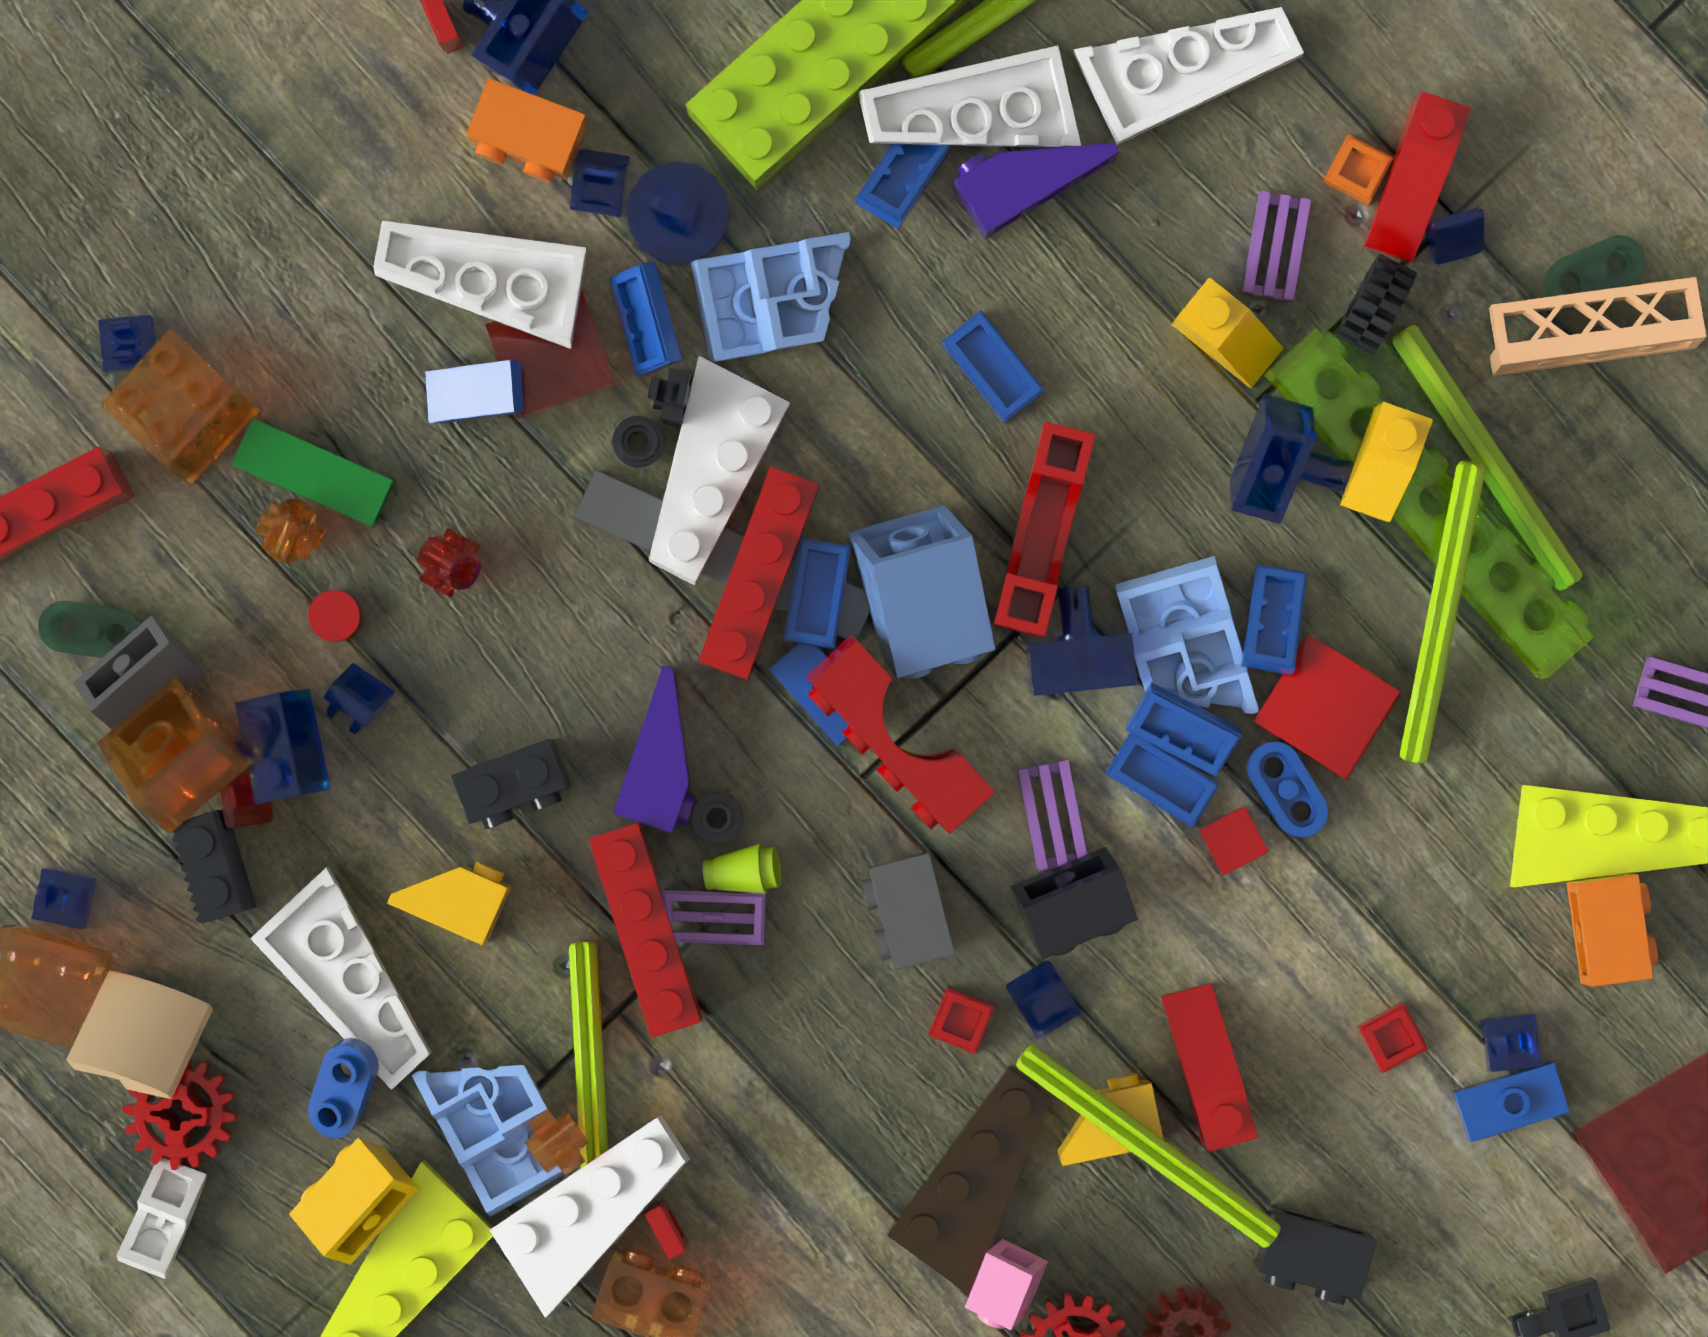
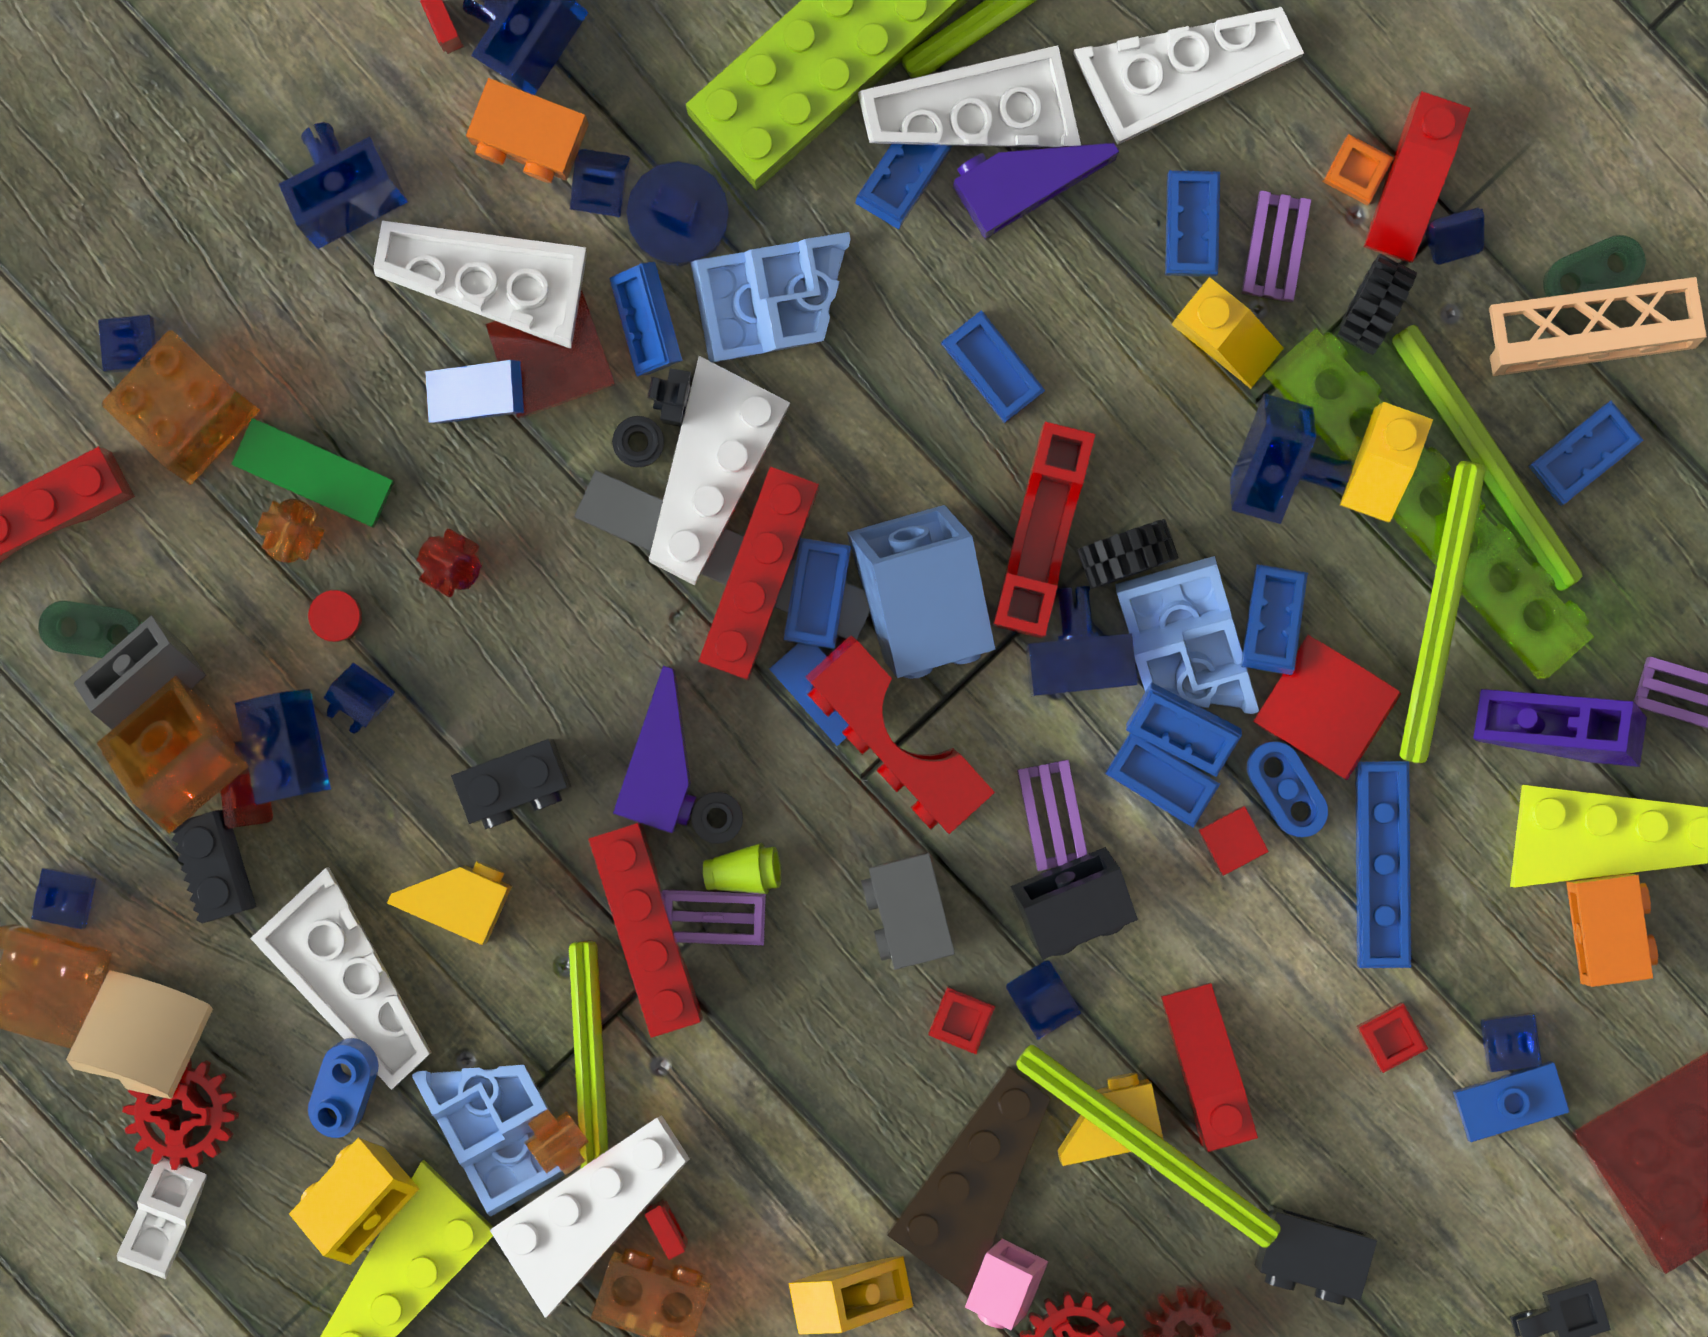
(341, 188): none -> clear blue brick
(850, 1296): none -> yellow slope
(1128, 553): none -> black tyre
(1192, 223): none -> blue plate
(1383, 864): none -> blue tile
(1562, 726): none -> dark purple slope
(1585, 453): none -> blue plate

